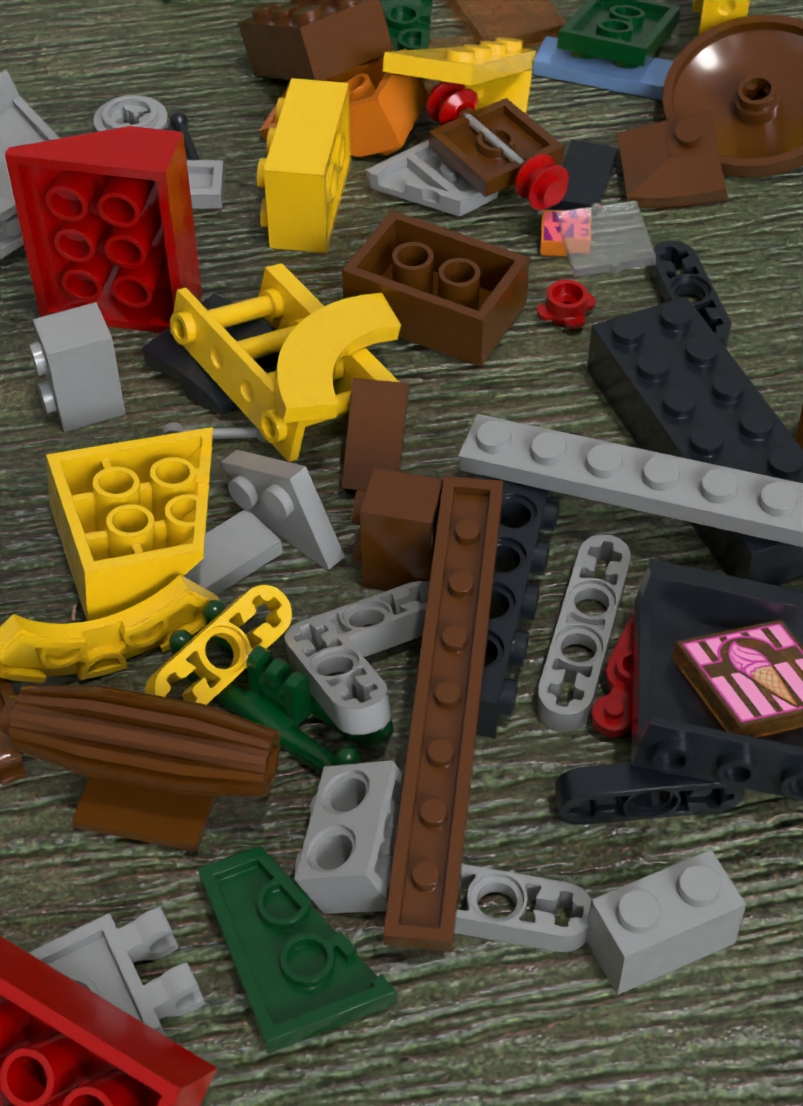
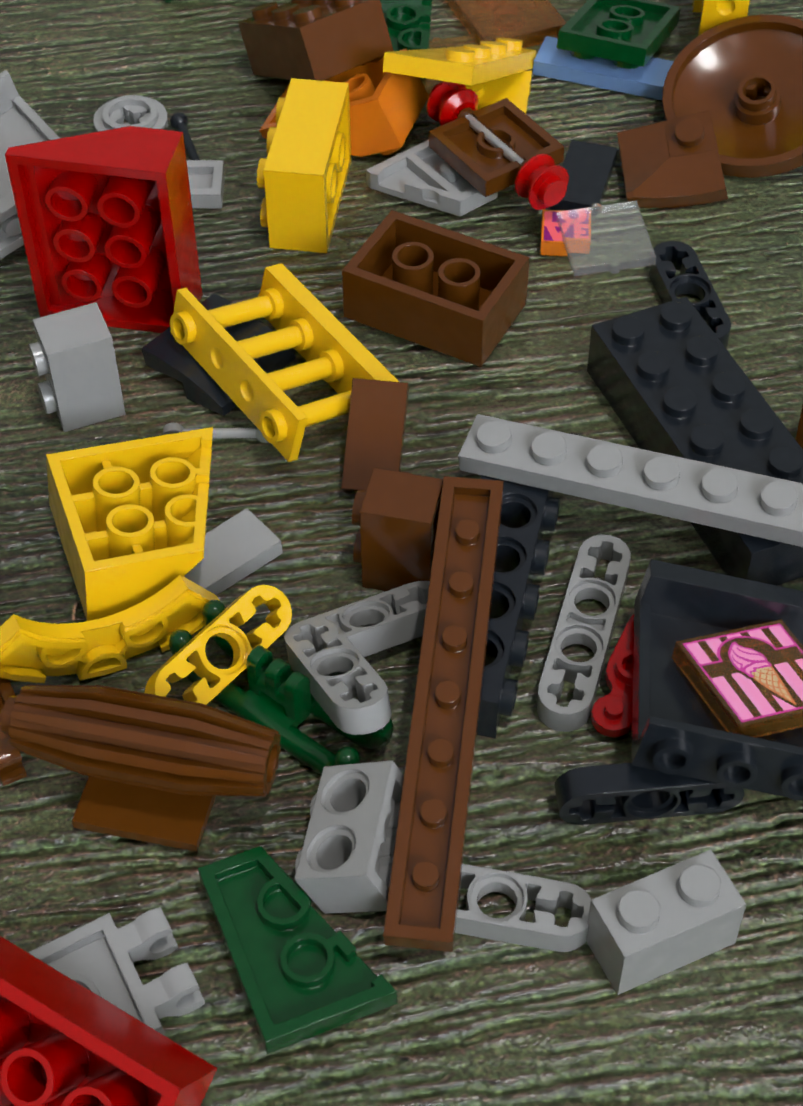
(285, 502): light grey wing -> none
(316, 345): yellow tile -> none
(566, 304): red plate -> none

